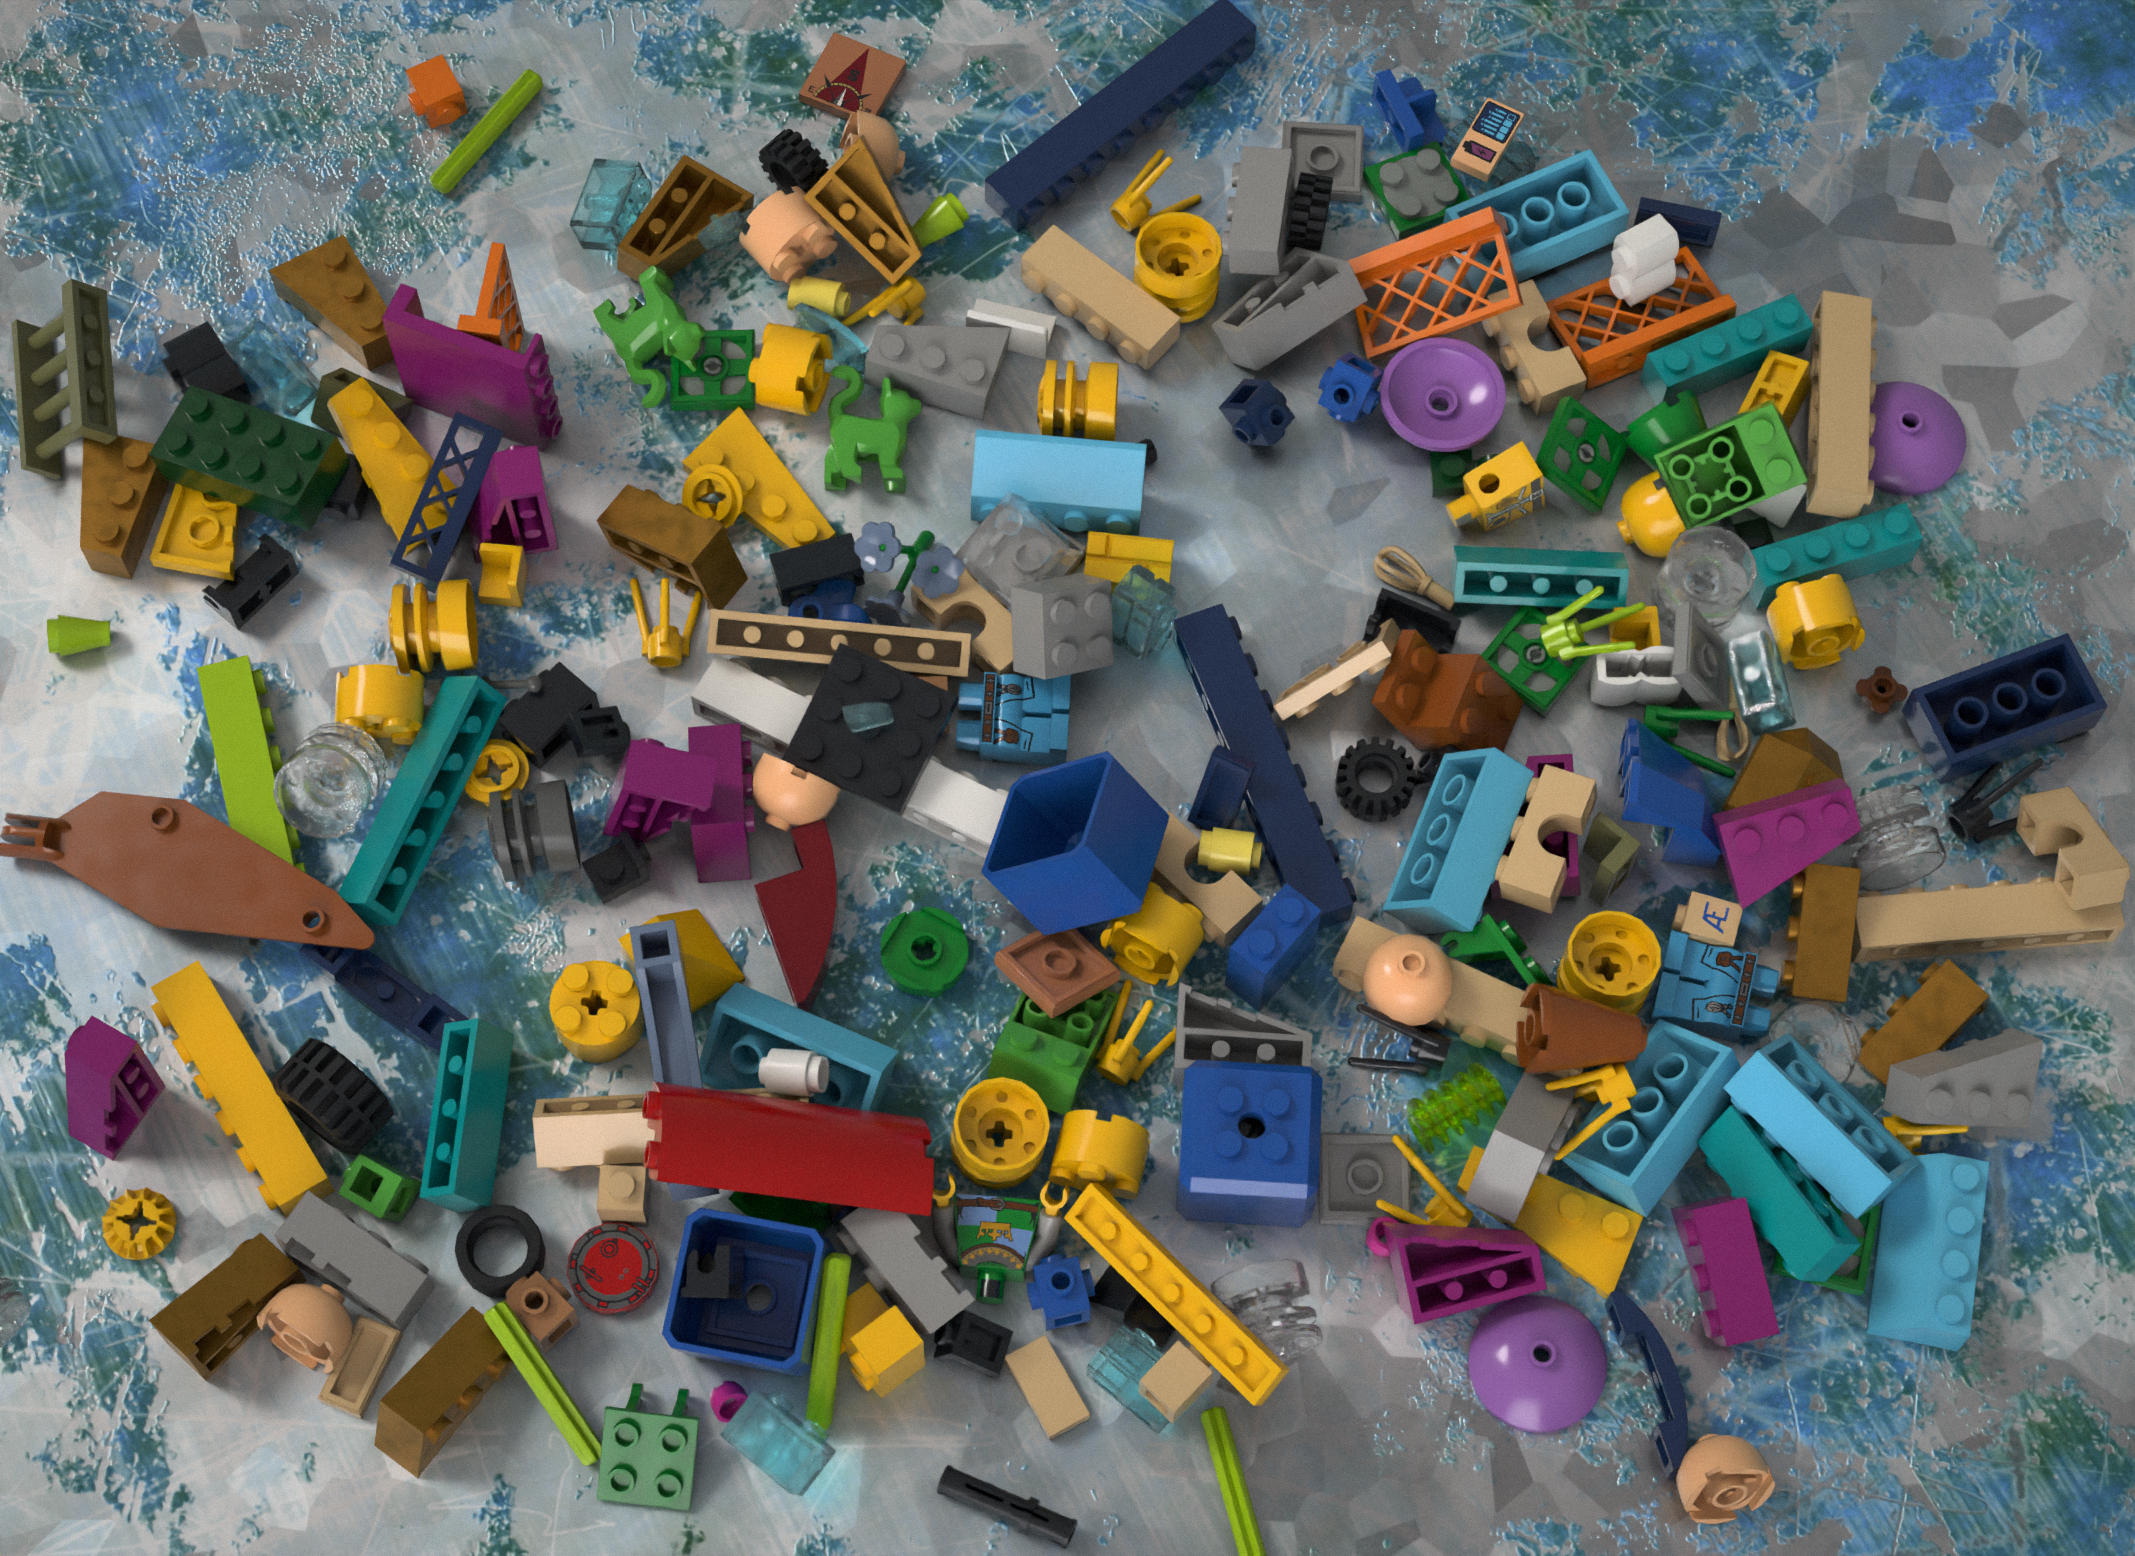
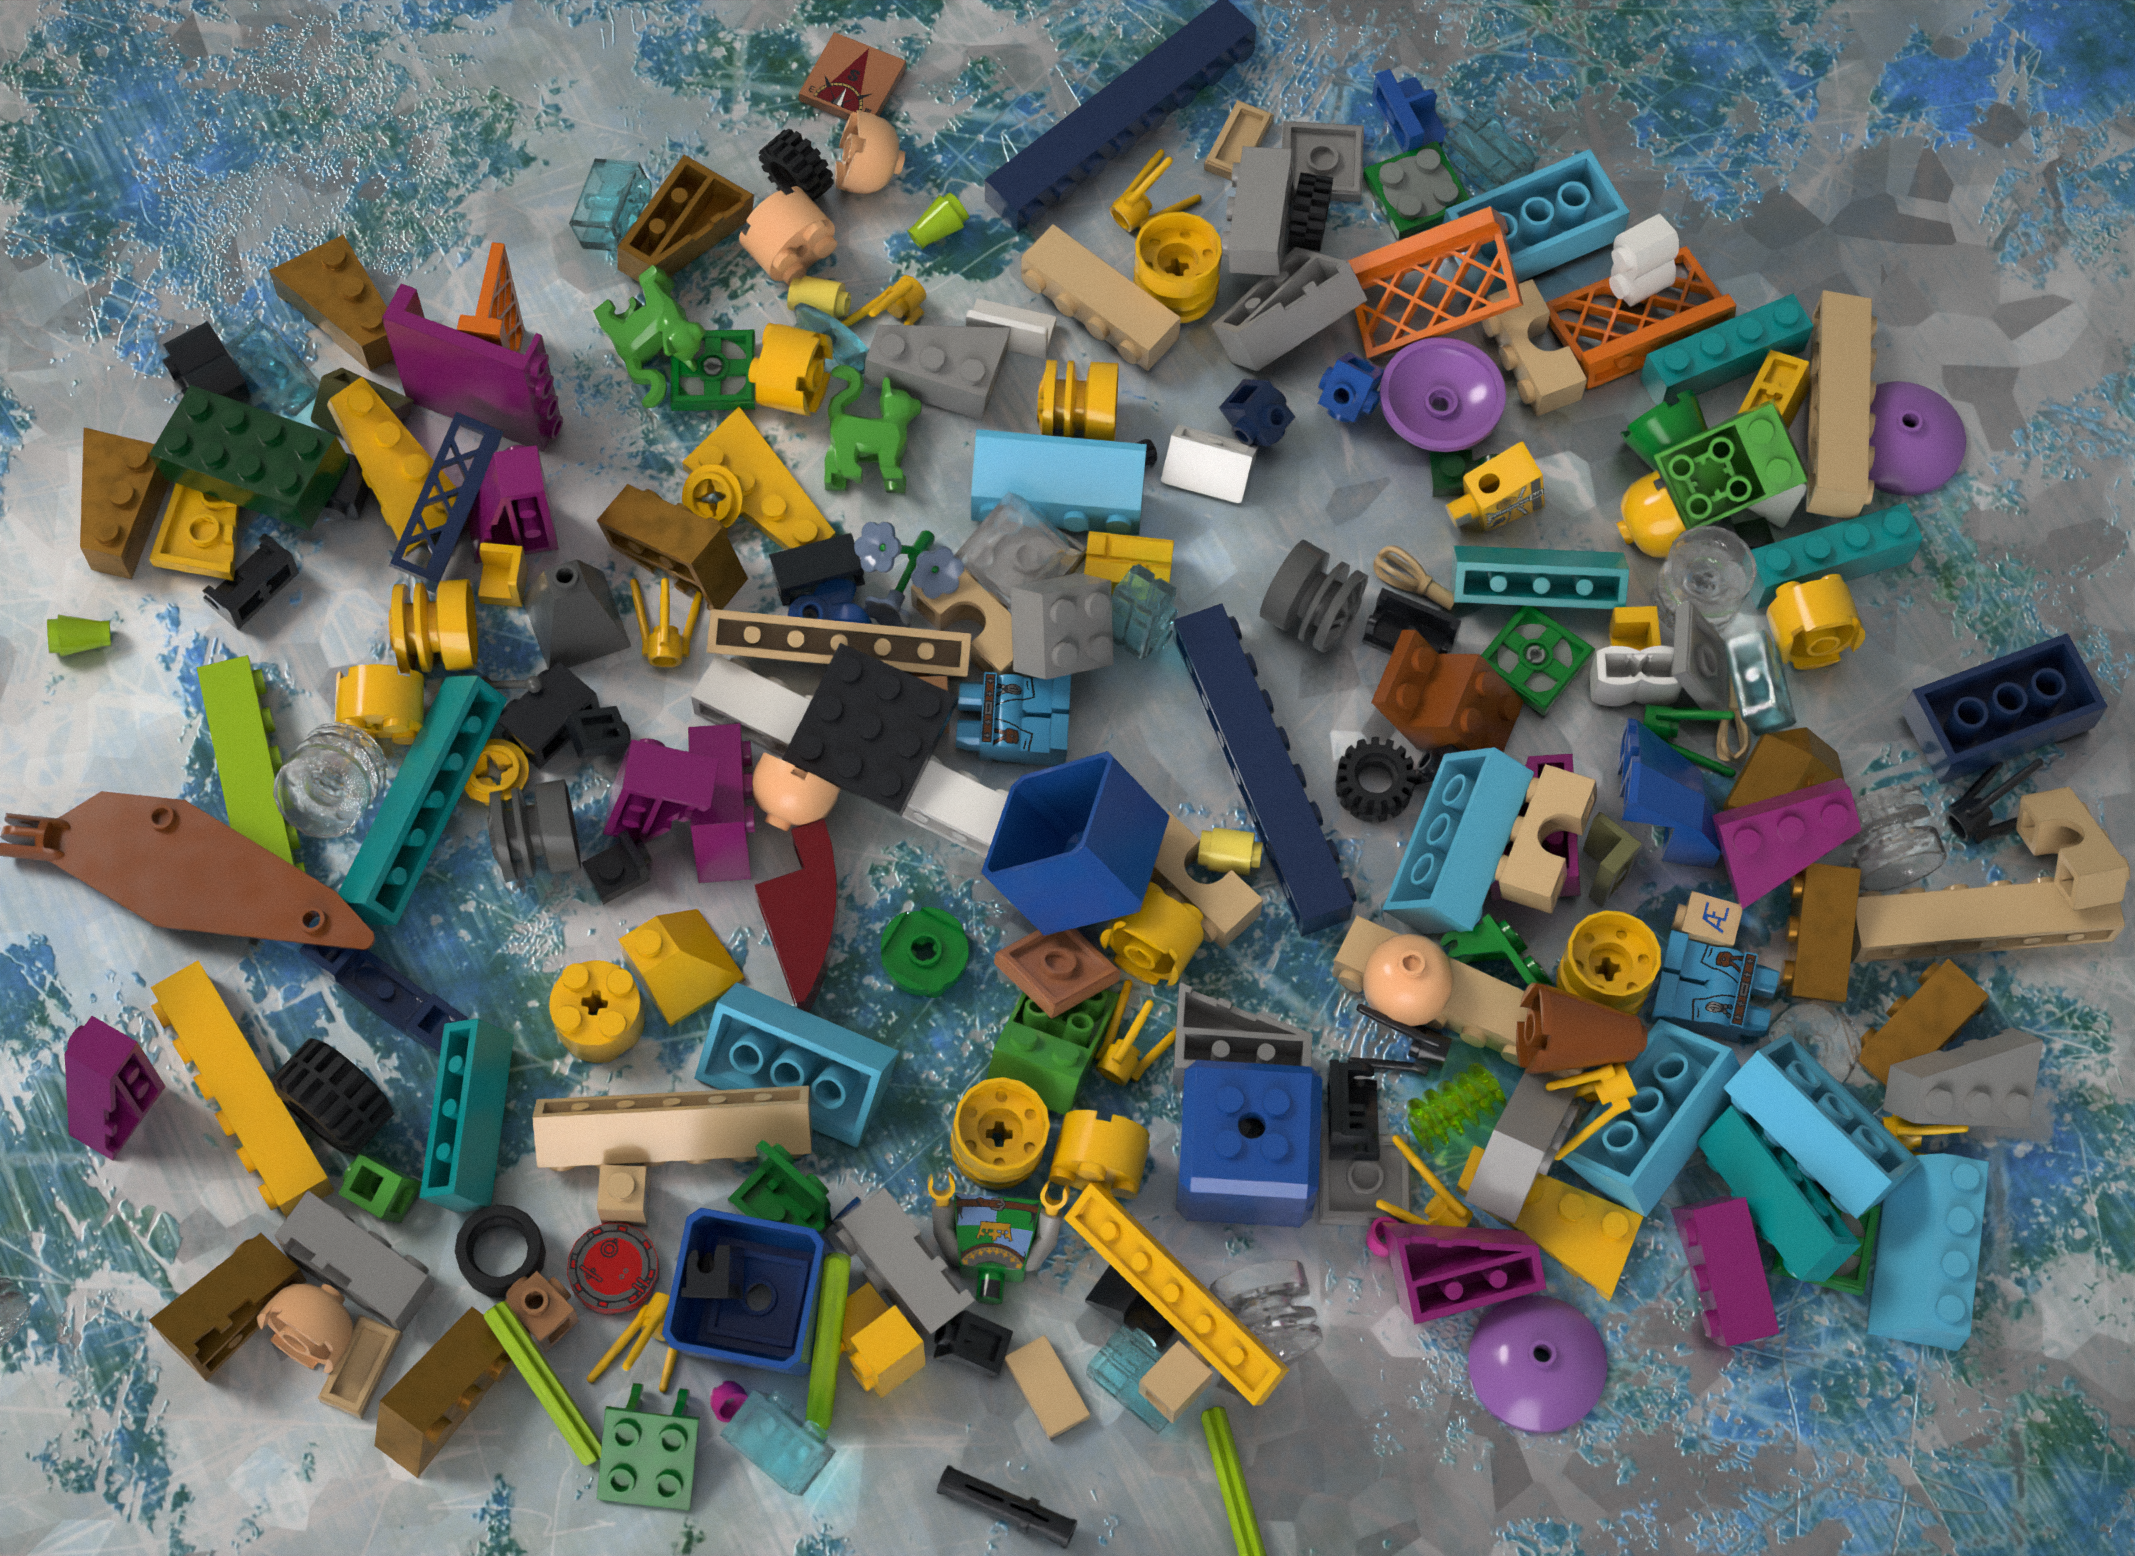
(89, 379): olive fence -> none
(149, 1239): yellow gear -> none
(435, 92): orange brick -> none
(486, 131): lime axle -> none
(574, 615): none -> dark grey slope
(651, 1321): none -> yellow plant
(668, 1017): sand blue arch -> none
(724, 229): clear light blue piece -> none
(788, 1149): red cylinder -> none
(794, 1072): white brick -> none
(866, 211): pearl gold wedge -> none
(867, 715): clear light blue tile -> none
(1062, 1306): blue brick -> none
(1208, 463): none -> white panel
(1222, 790): dark blue tile -> none
(1243, 127): none -> tan tile
(1272, 947): blue brick -> none
(1320, 599): none -> dark grey wheel
(1352, 1112): none -> black hinge
(1359, 657): tan wing -> none
(1487, 139): tile -> none
(1563, 635): lime plant -> none
(1580, 454): green piece -> none
(1632, 1327): dark blue slope -> none
(1690, 223): dark blue tile -> none
(1722, 1476): light nougat cylinder -> none
(1877, 701): reddish brown plate -> none

